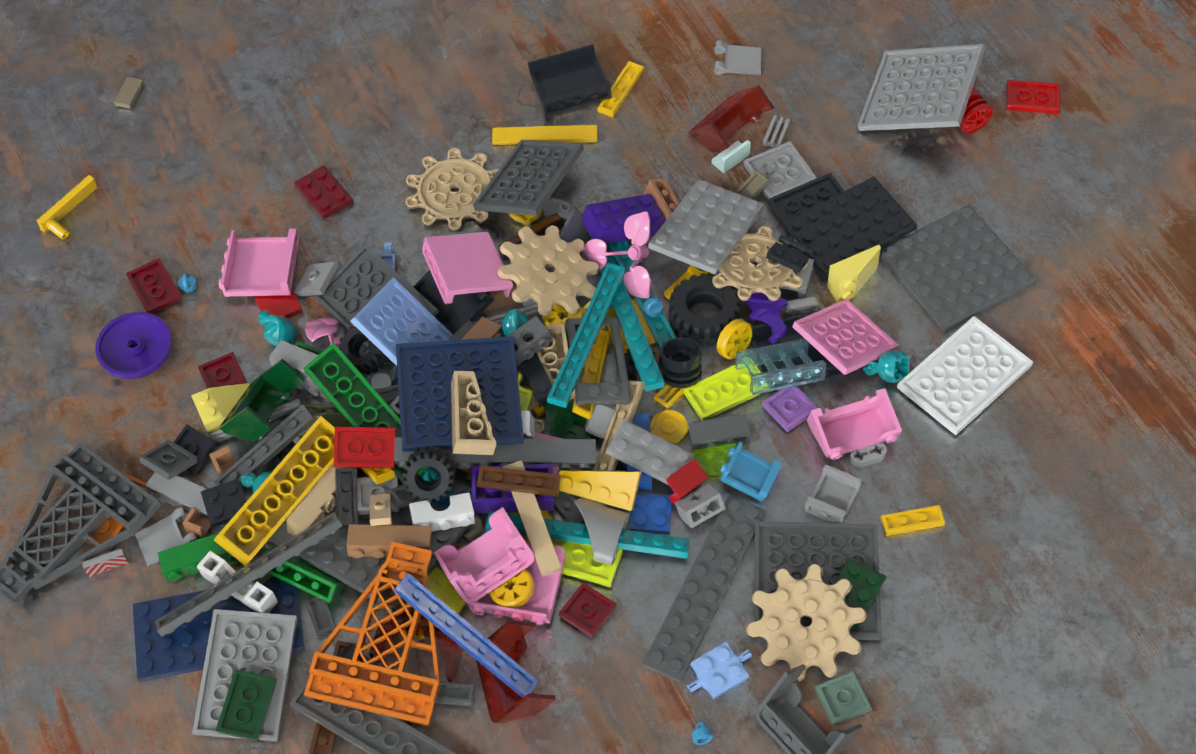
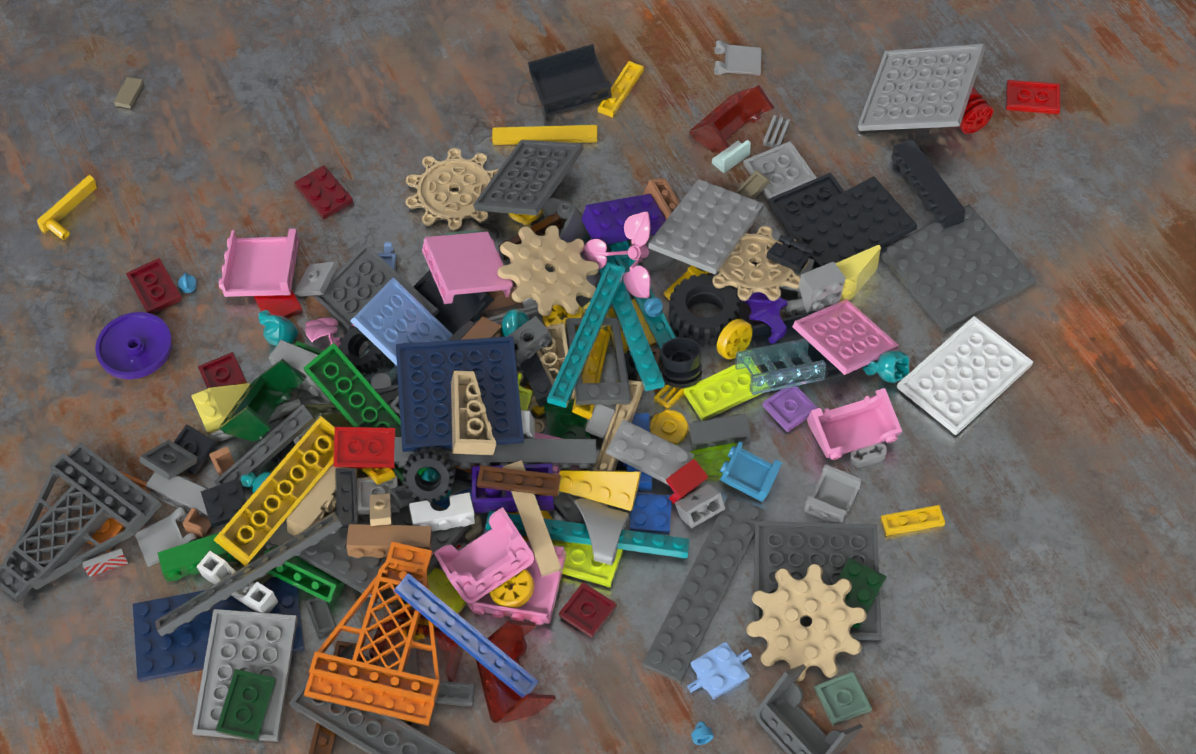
(821, 287): none -> light grey slope
(928, 184): none -> black brick

